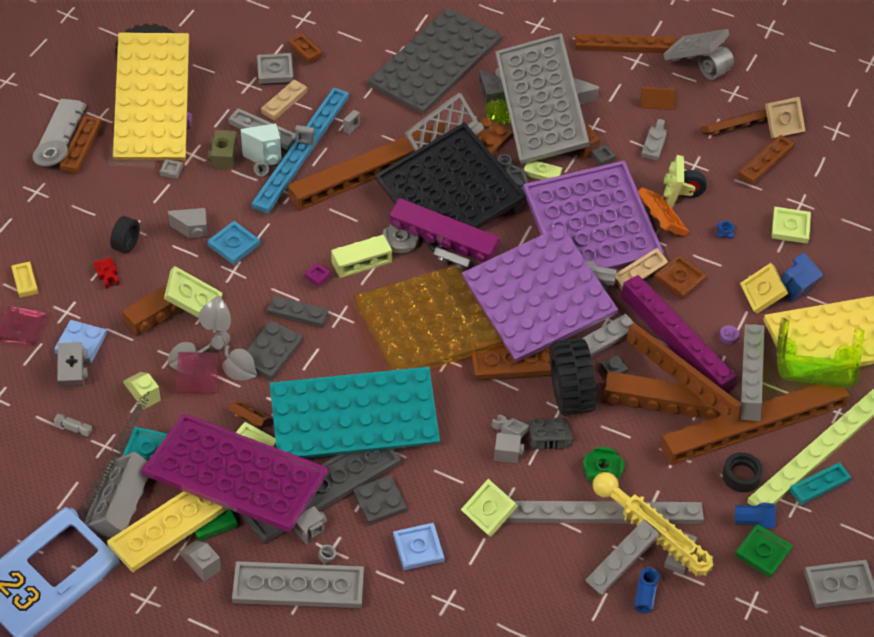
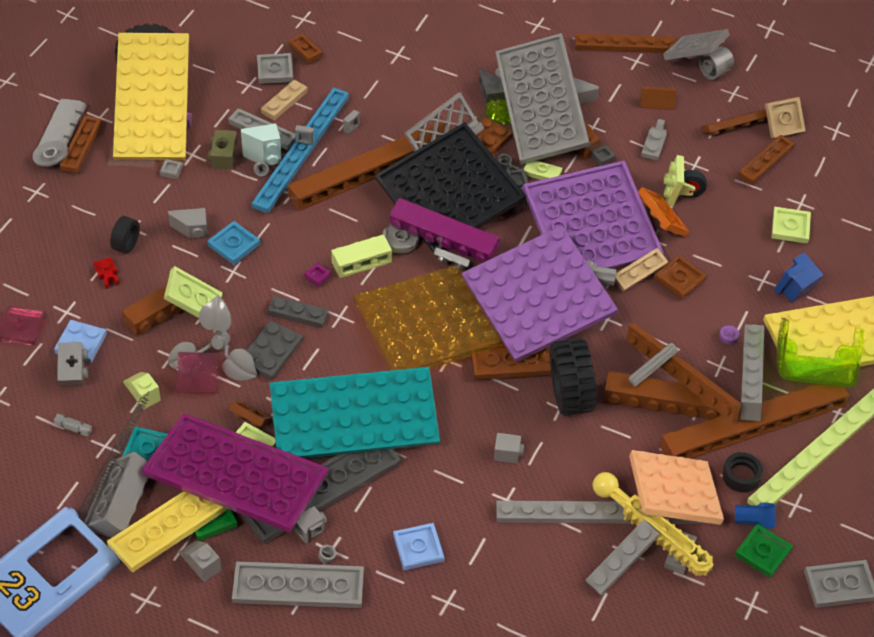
(24, 279): light yellow tile -> none
(379, 500): dark grey plate -> none
(435, 61): dark grey plate -> none
(489, 507): yellowish green plate -> none
(511, 426): light grey plate -> none
(549, 430): dark grey hinge -> none
(597, 457): green plate -> none
(608, 334): light grey plate -> none
(614, 365): dark grey plate -> none
(646, 591): blue piece -> none
(653, 364): none -> light grey axle
(675, 487): none -> light nougat plate
(676, 332): magenta brick -> none
(725, 229): blue plate -> none
(764, 288): light yellow plate -> none
(820, 483): teal plate -> none

